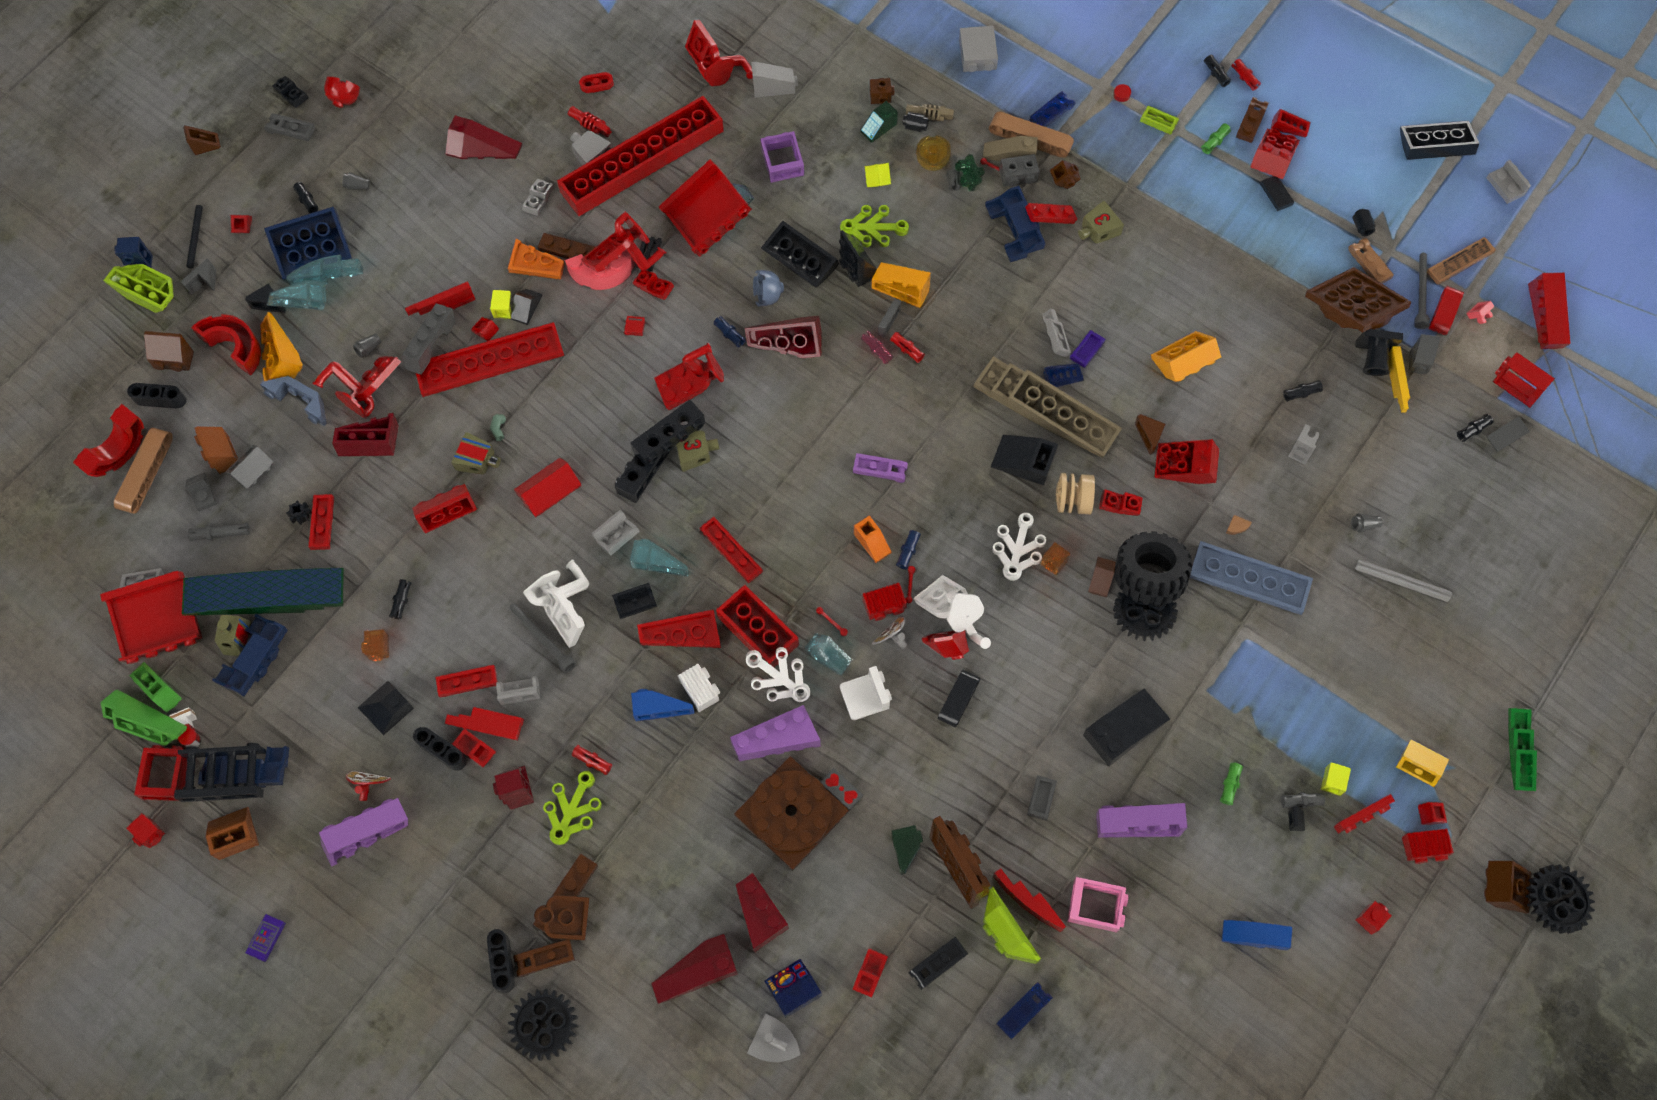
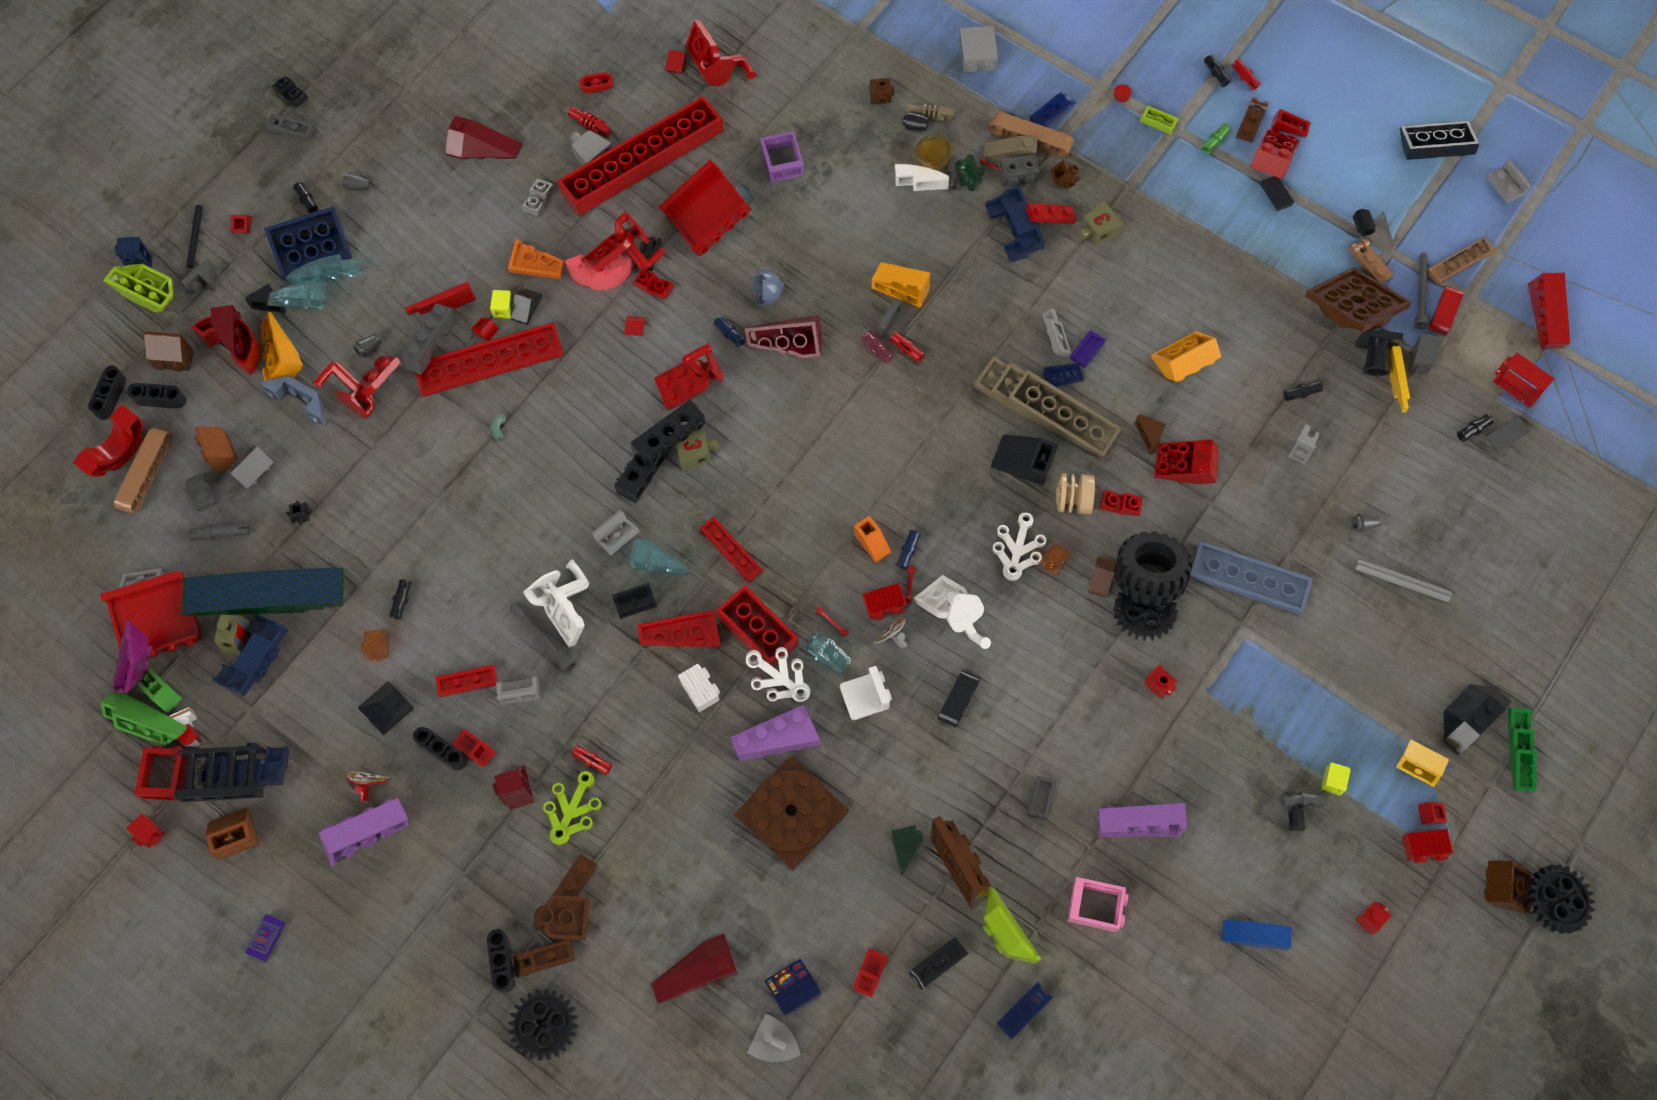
(111, 382): none -> black beam
(131, 659): none -> magenta wedge
(201, 140): reddish brown slope -> none
(226, 323): none -> dark red slope
(321, 522): red plate -> none
(341, 92): red cylinder -> none
(368, 438): dark red wedge -> none
(444, 508): red slope -> none
(474, 455): torso -> none
(489, 723): red piece -> none
(548, 487): red slope -> none
(563, 247): reddish brown plate -> none
(653, 705): blue slope -> none
(675, 61): none -> red slope
(760, 913): dark red wedge -> none
(772, 80): light grey slope -> none
(800, 254): black slope -> none
(841, 789): dark grey tile -> none
(855, 260): black slope -> none
(872, 226): lime plant -> none
(877, 175): neon yellow panel -> none
(880, 121): clear green slope -> none
(880, 467): medium lavender plate -> none
(920, 177): none -> white slope
(948, 643): red slope -> none
(1034, 905): red slope -> none
(1125, 726): black slope -> none
(1154, 684): none -> red brick
(1231, 783): bright green pin -> none
(1238, 525): medium nougat tile -> none
(1365, 815): red plate -> none
(1471, 715): none -> black wedge
(1480, 310): coral tile -> none

